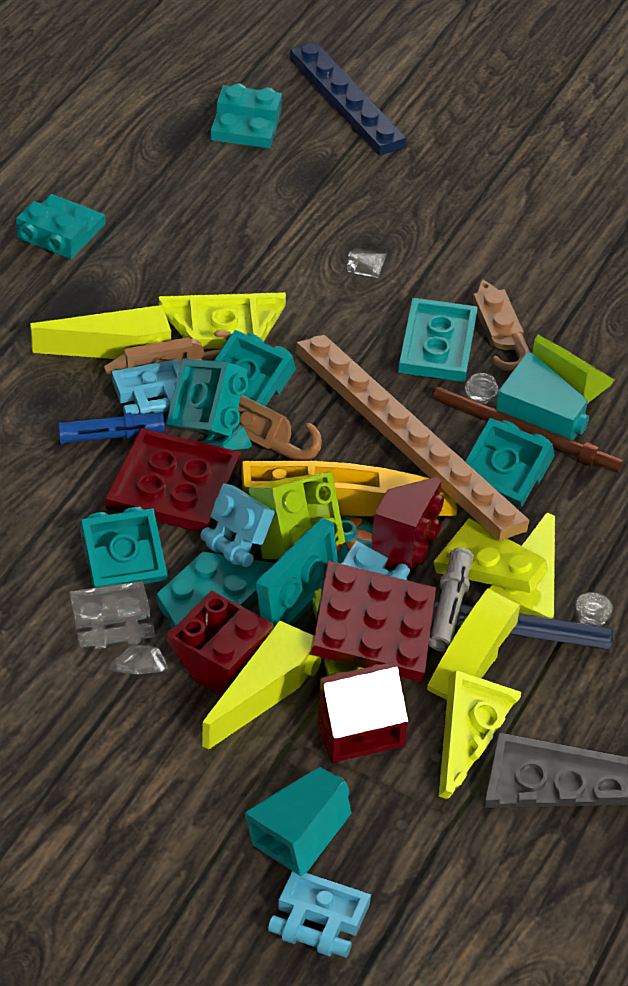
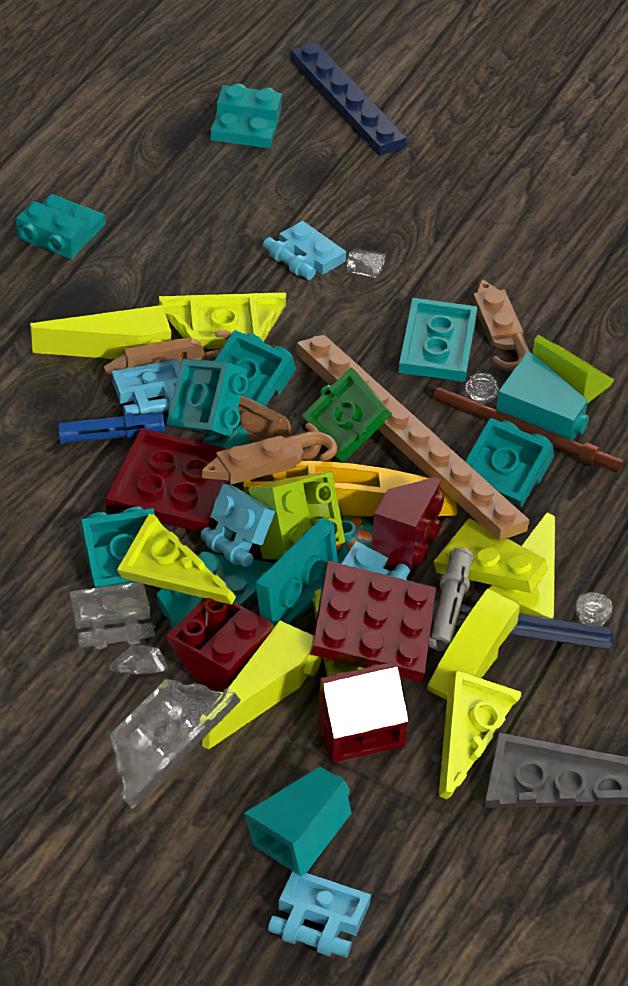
(164, 562): none -> neon yellow wing
(164, 732): none -> clear wing
(265, 457): none -> medium nougat plate
(305, 251): none -> medium azure plate
(348, 413): none -> green plate

